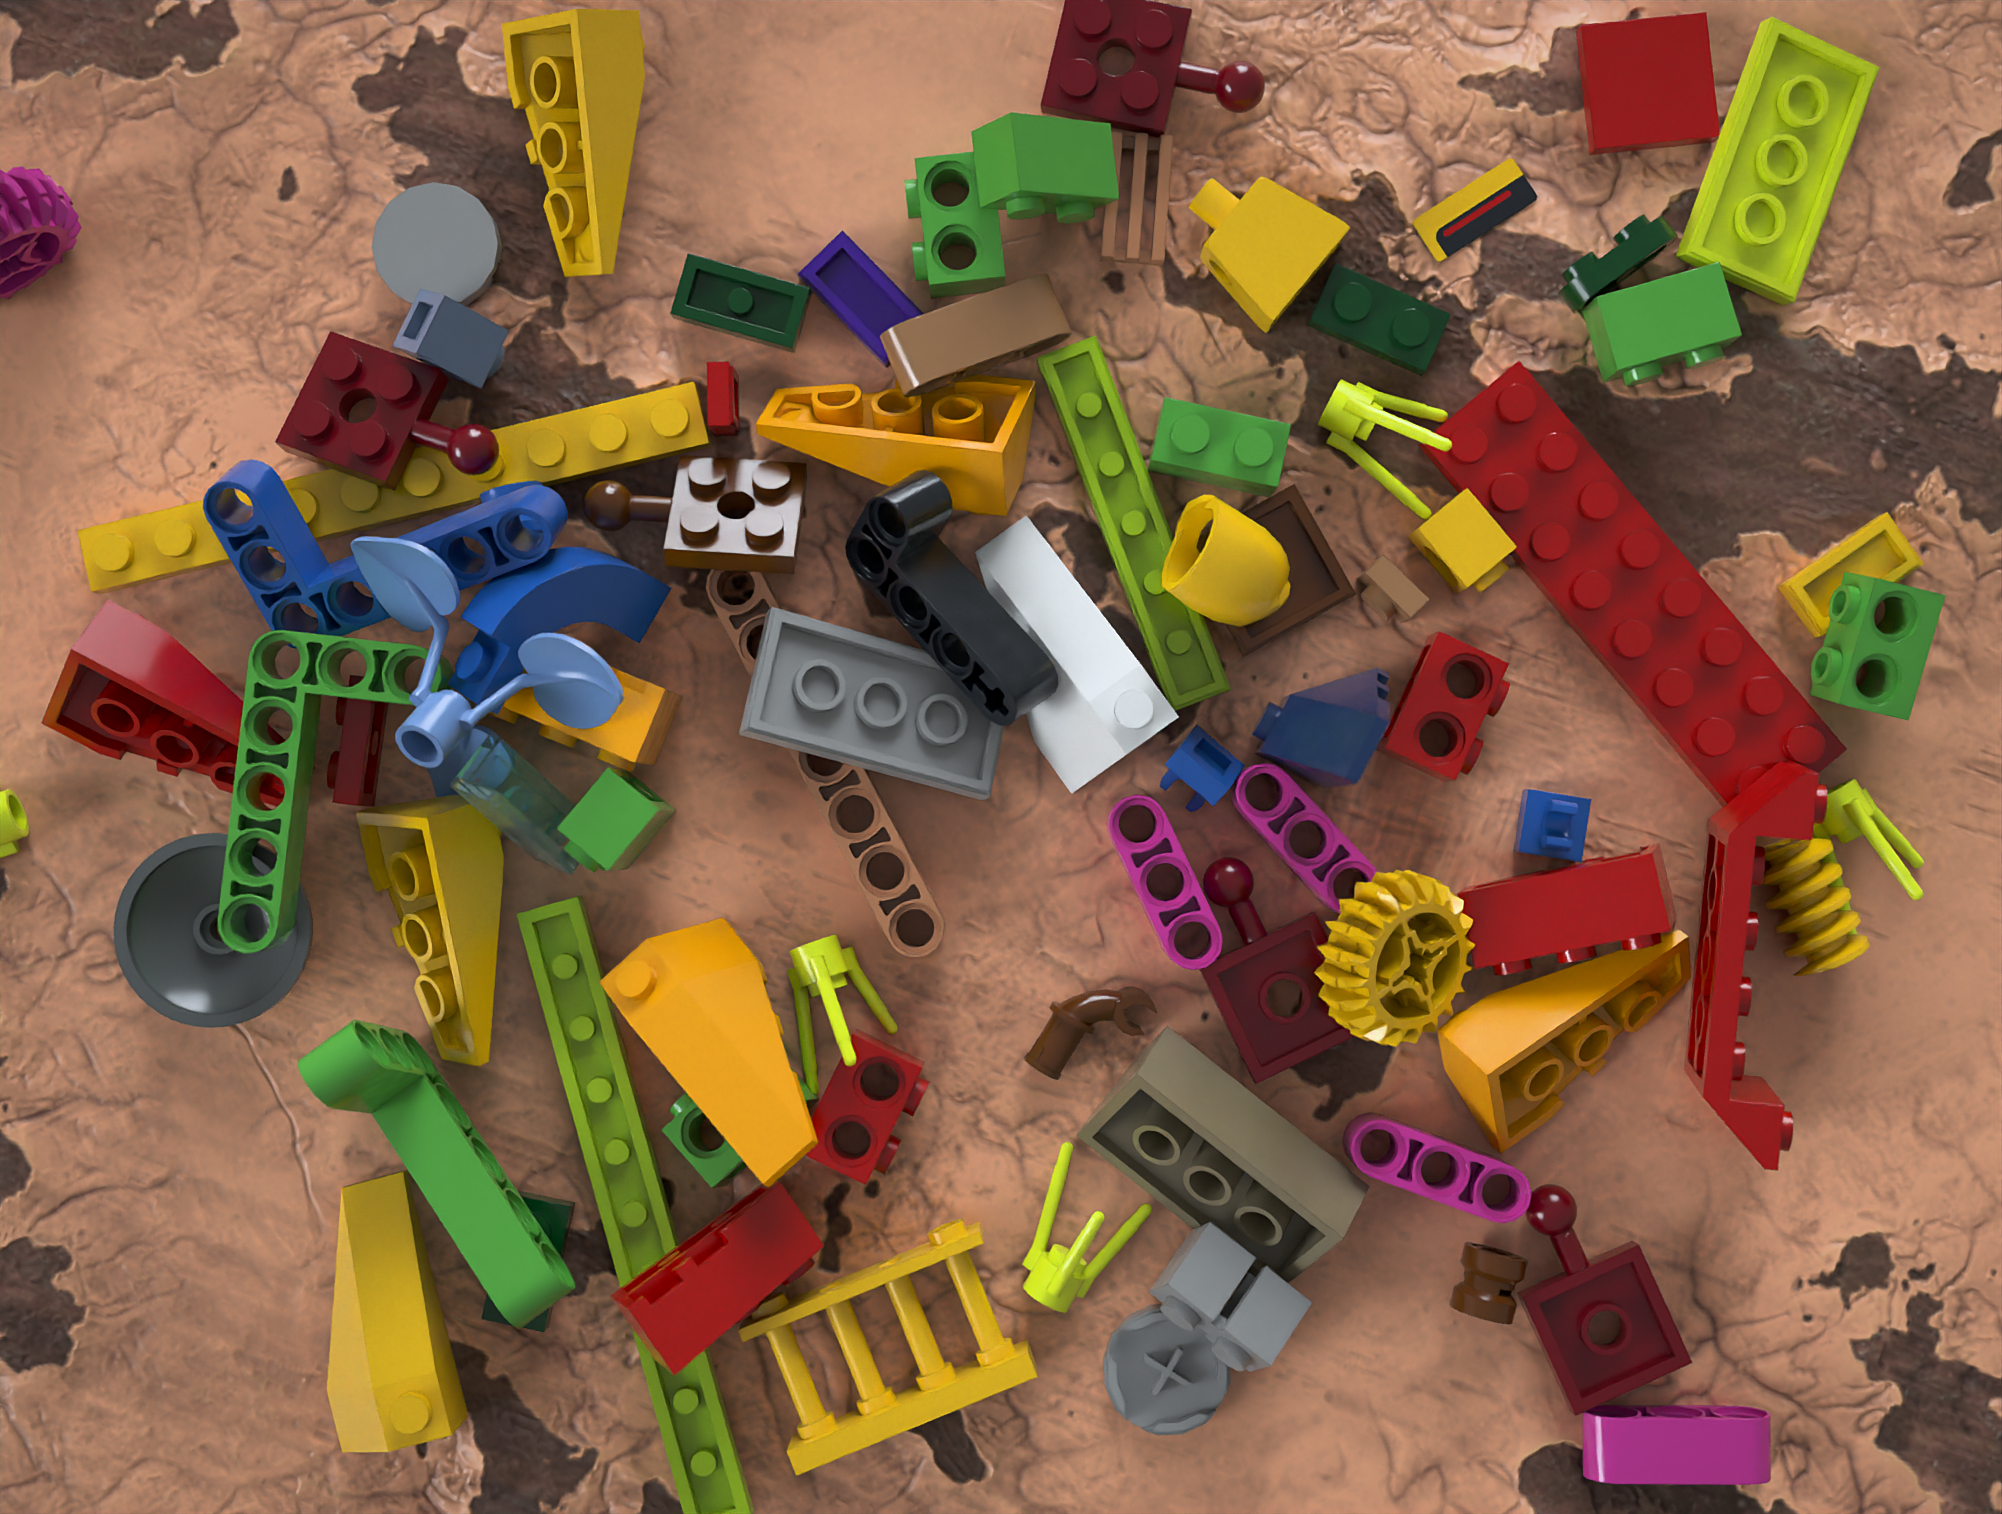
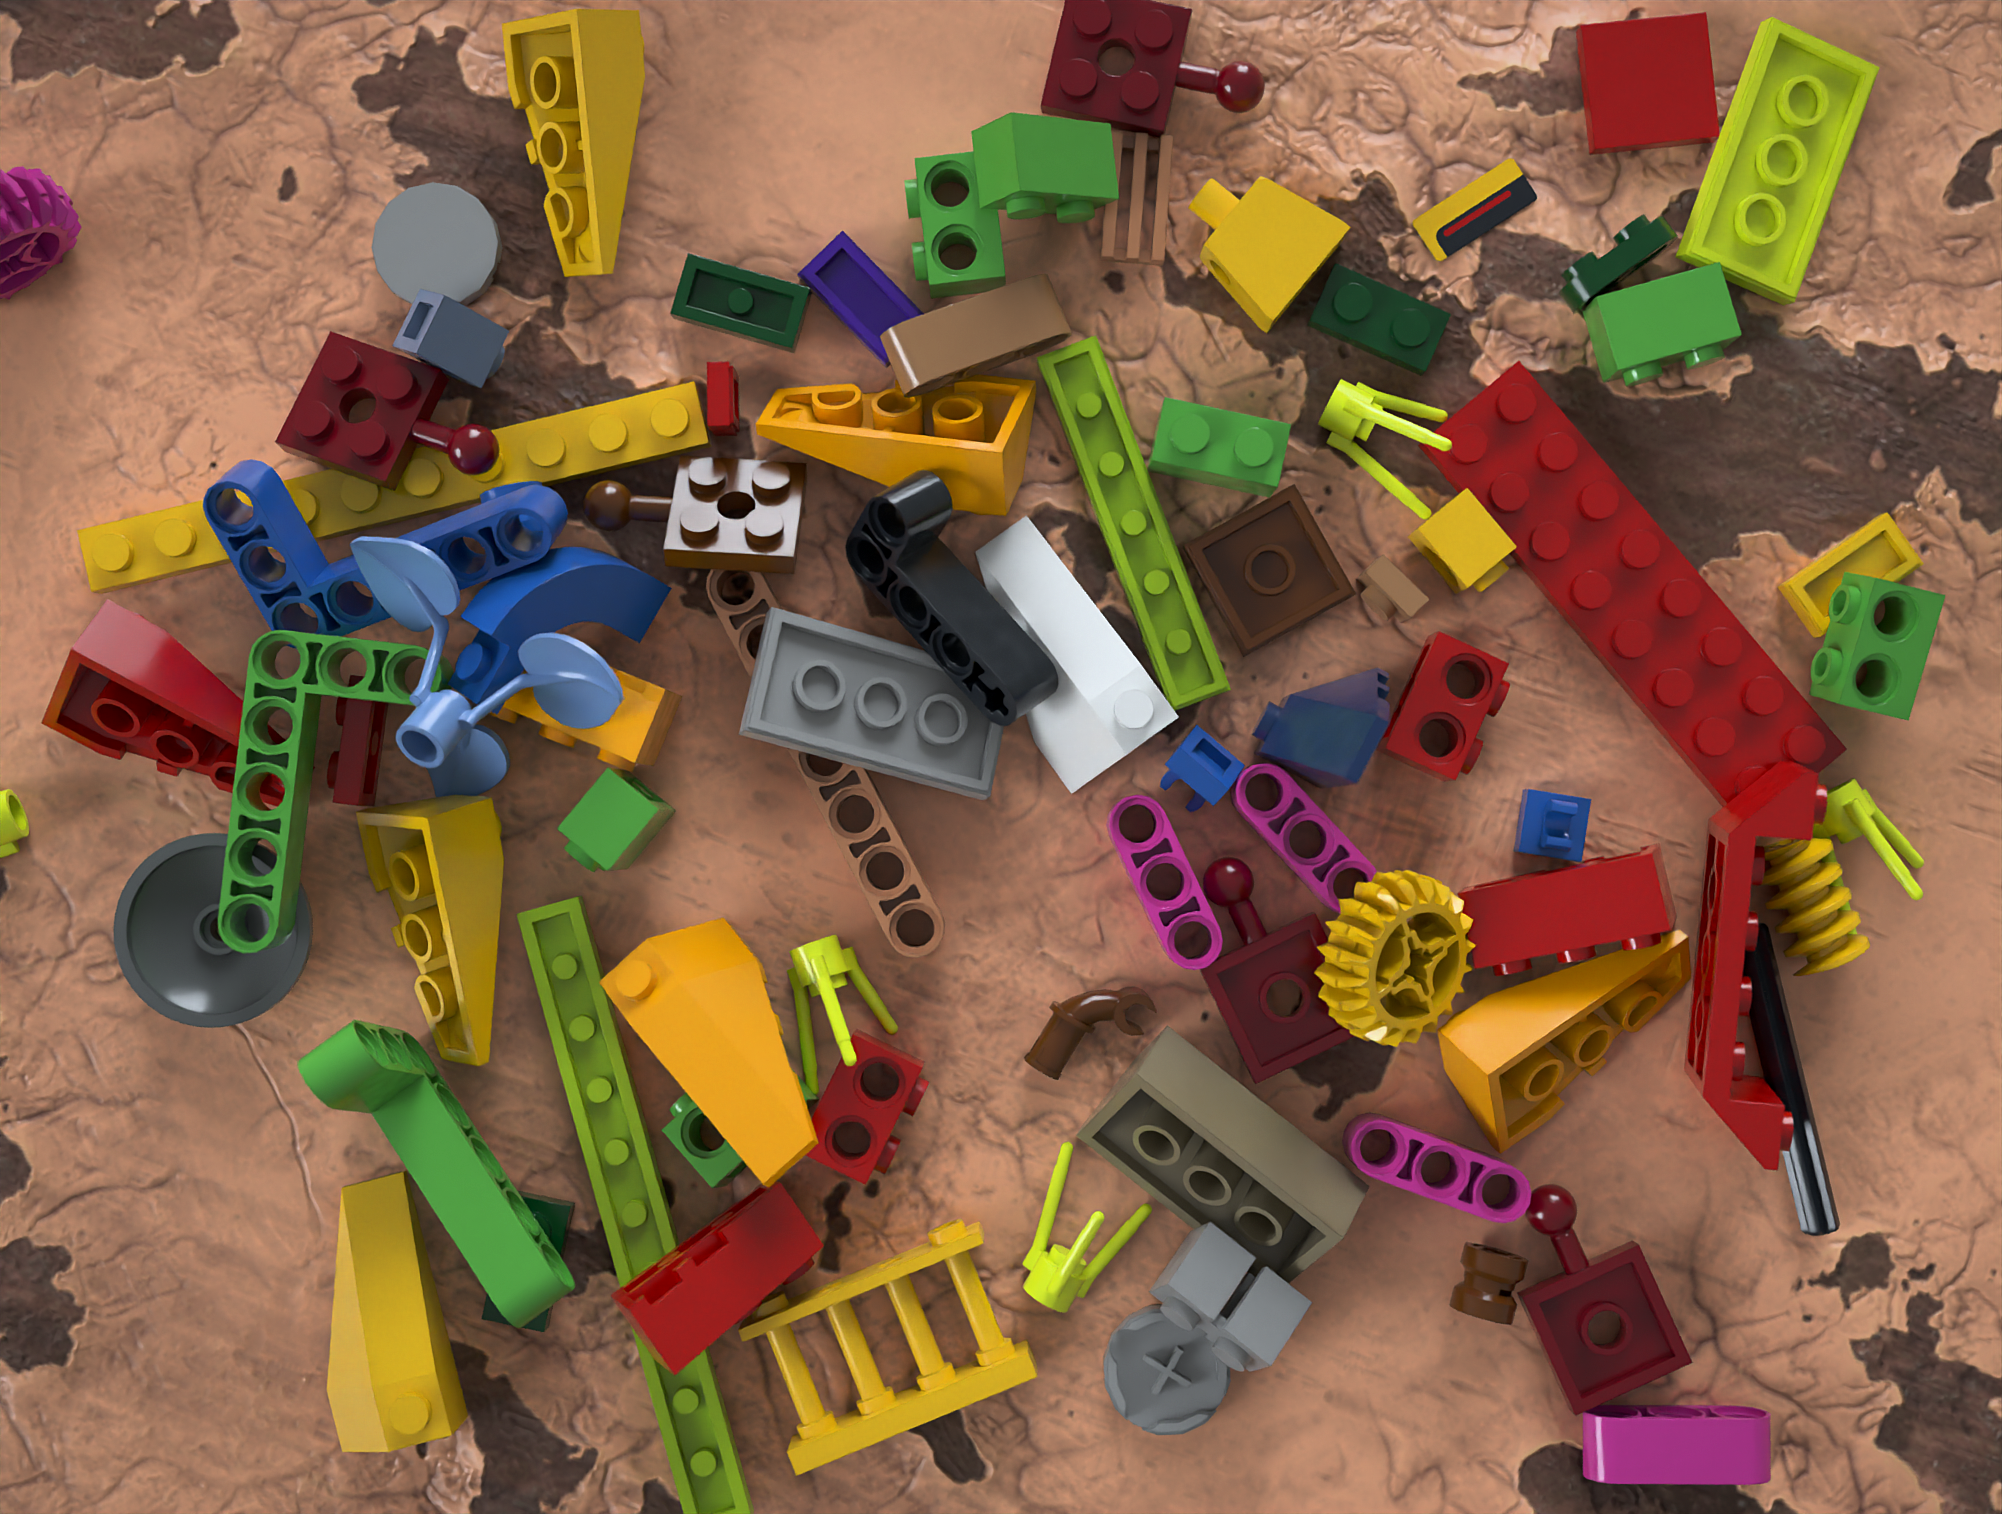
(517, 801): clear light blue panel -> none
(1236, 575): yellow piece -> none
(1786, 1078): none -> black axle

